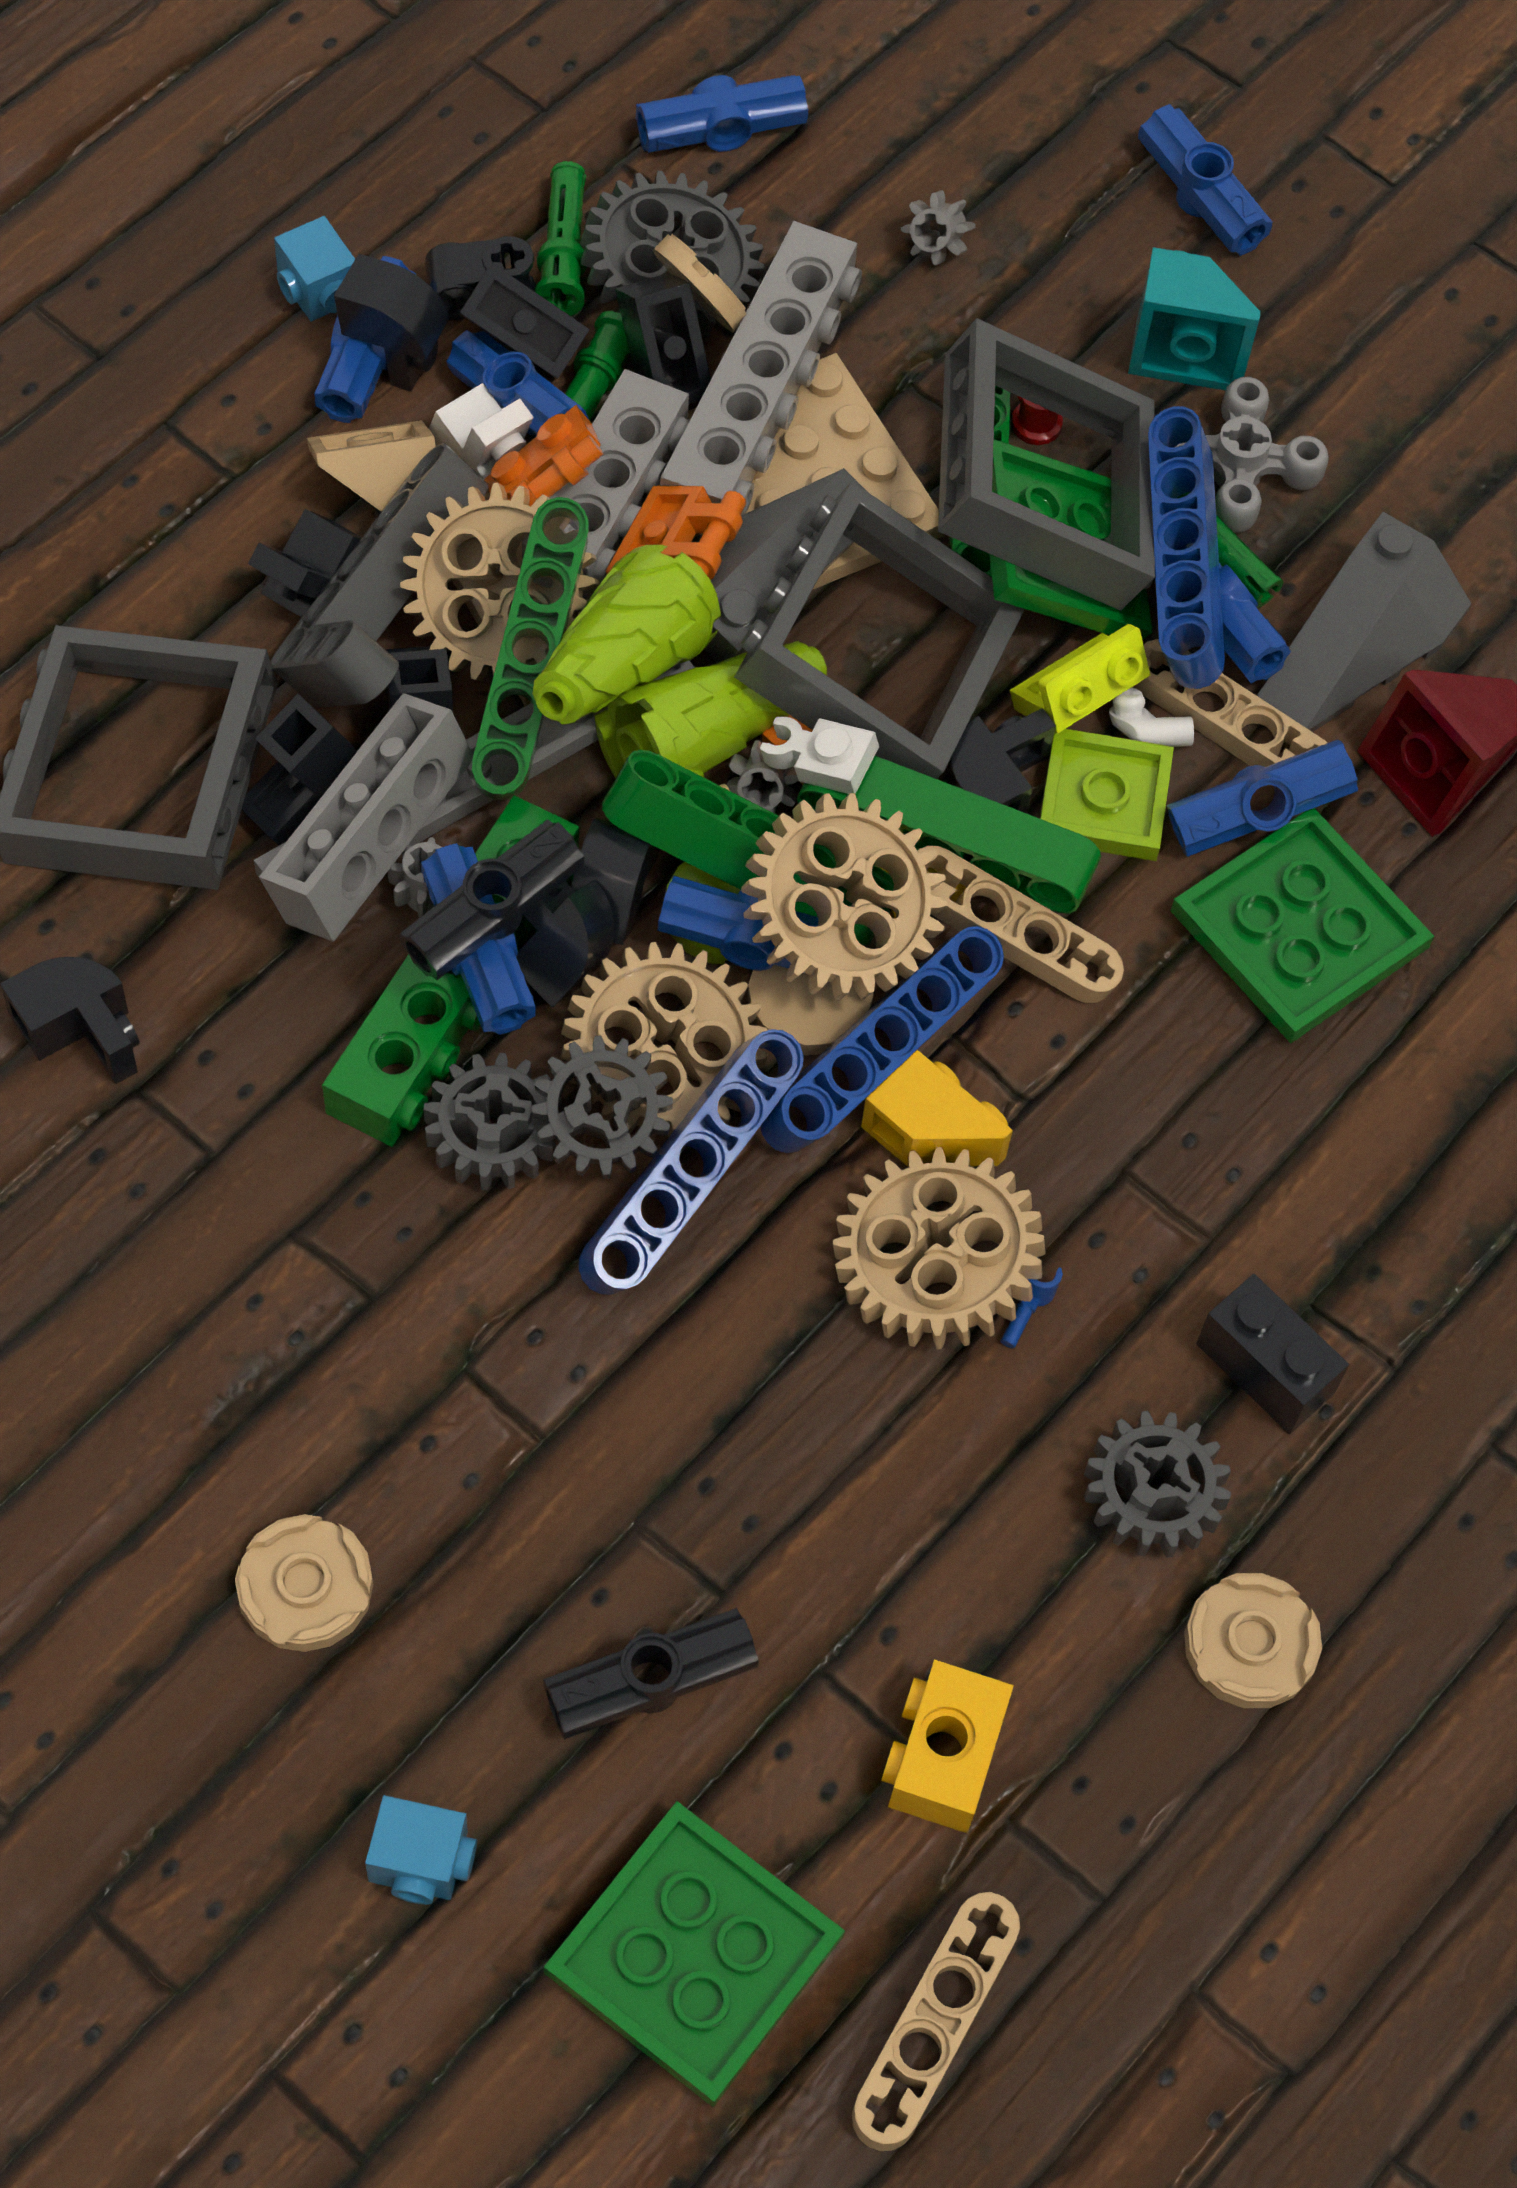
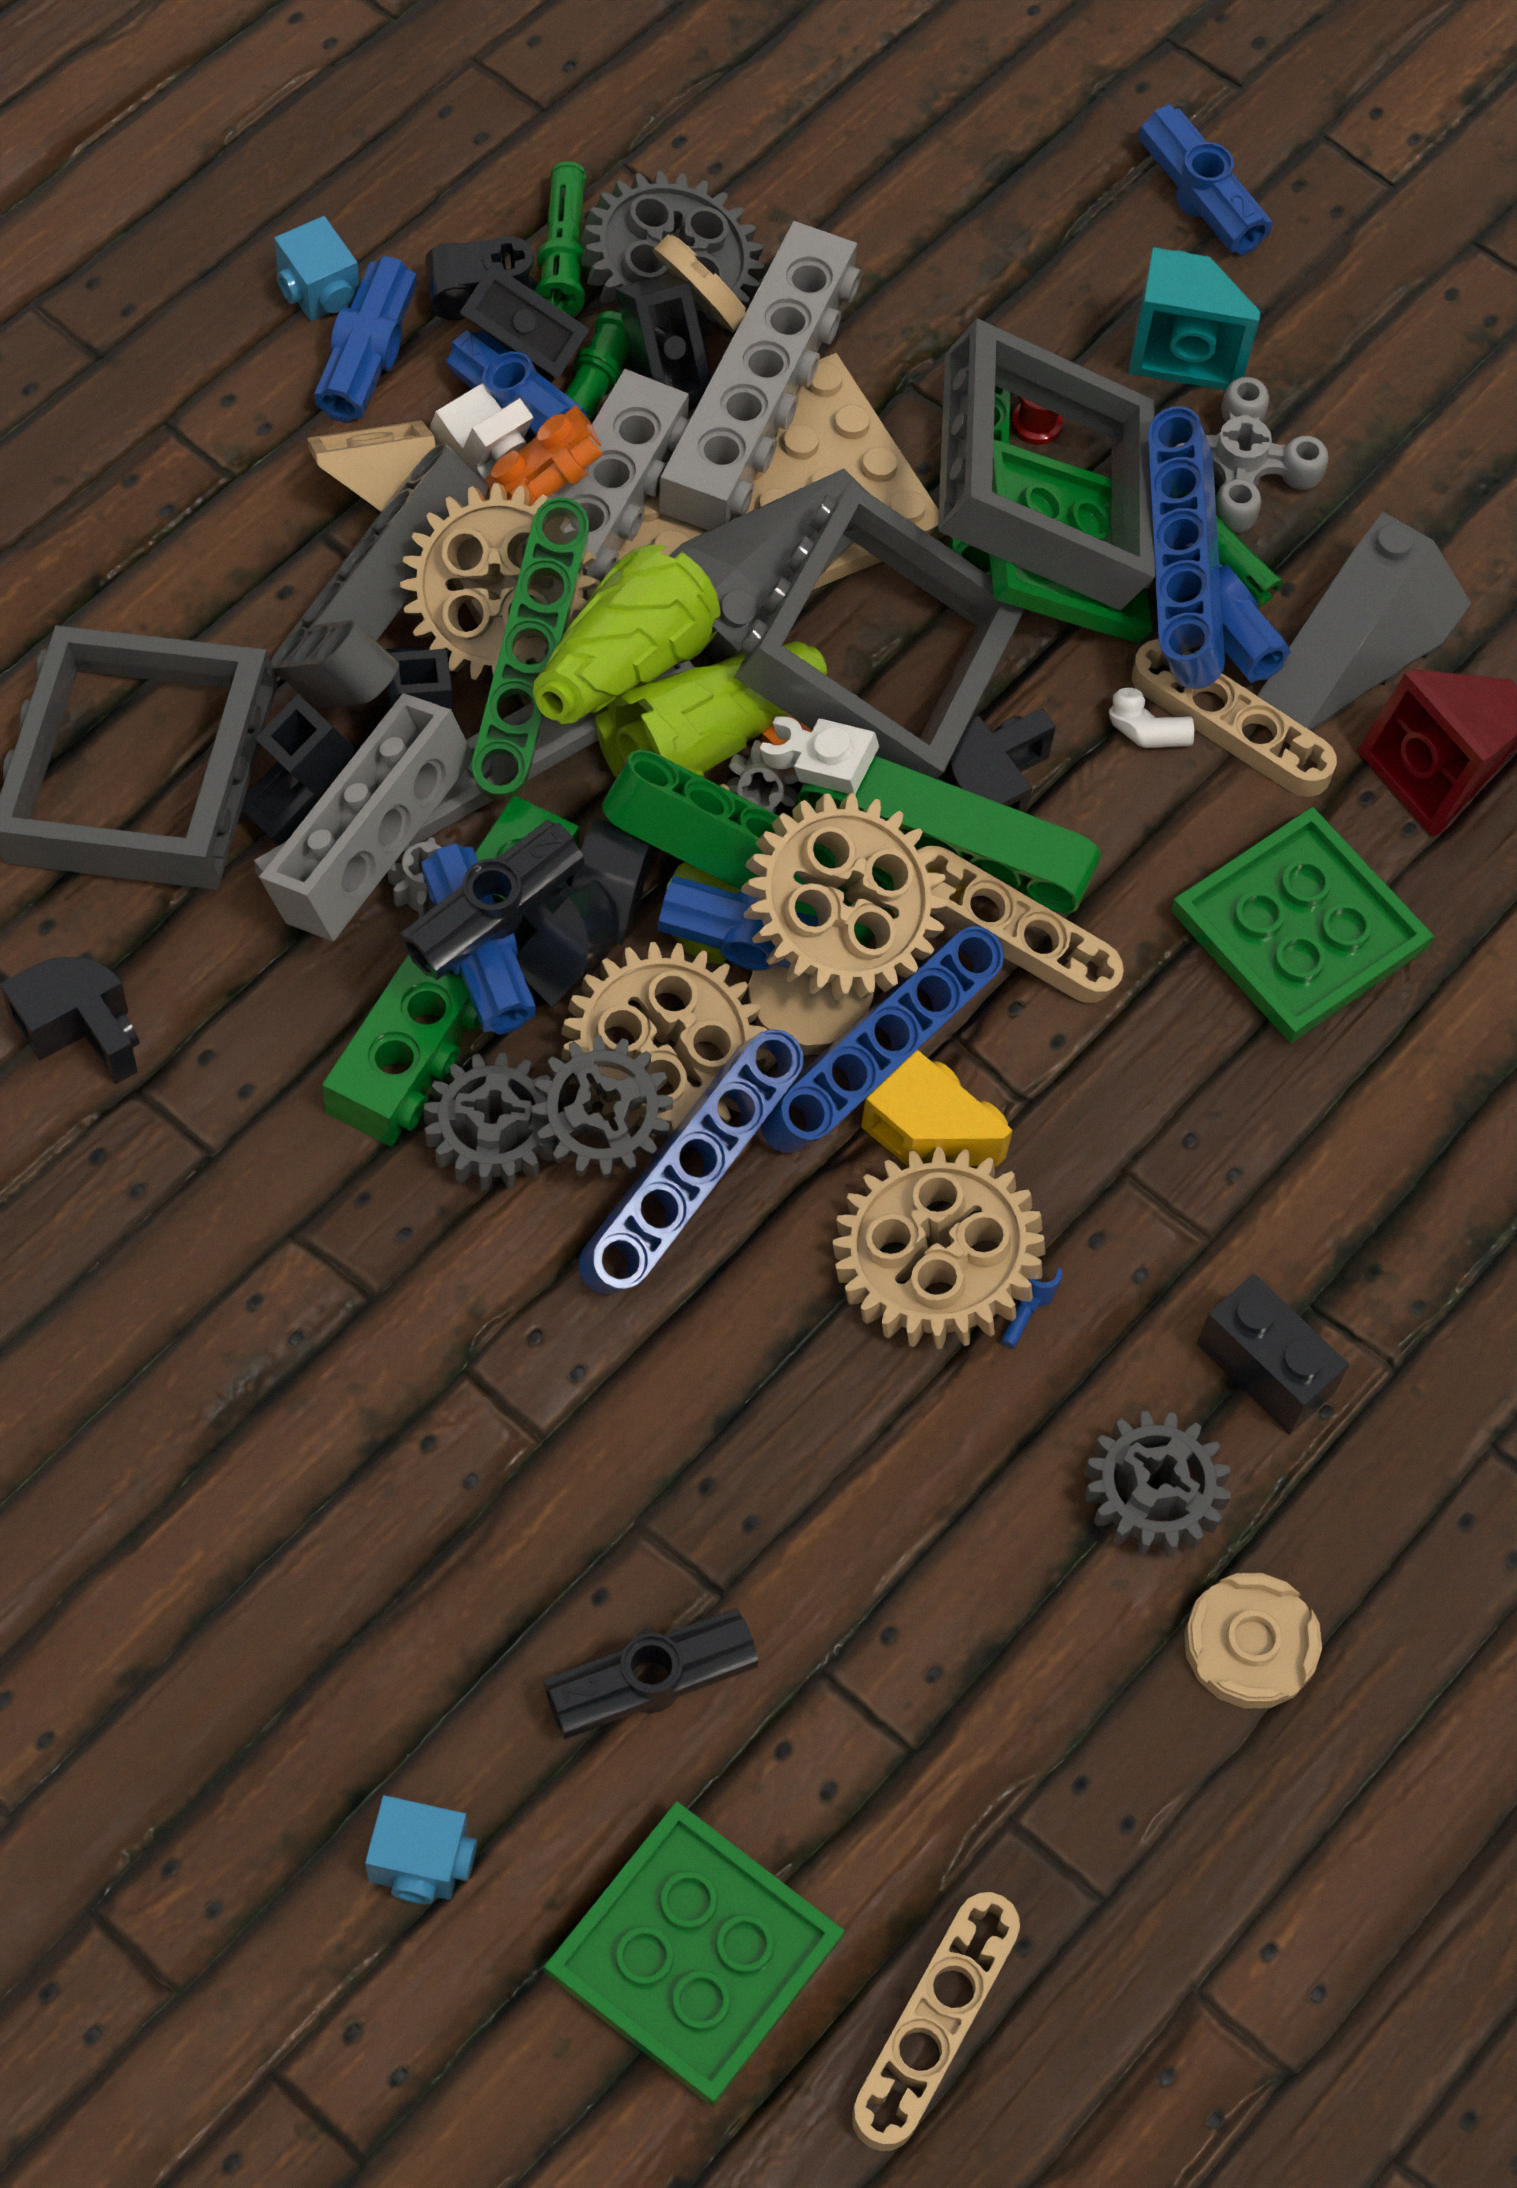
(304, 1583): tan tile -> none
(306, 563): black brick -> none
(393, 311): black brick -> none
(673, 518): orange plate -> none
(721, 113): blue piece -> none
(931, 240): light grey gear -> none
(947, 1786): yellow brick -> none
(1085, 678): neon yellow bracket -> none
(1108, 791): lime tile -> none
(1298, 785): blue piece -> none

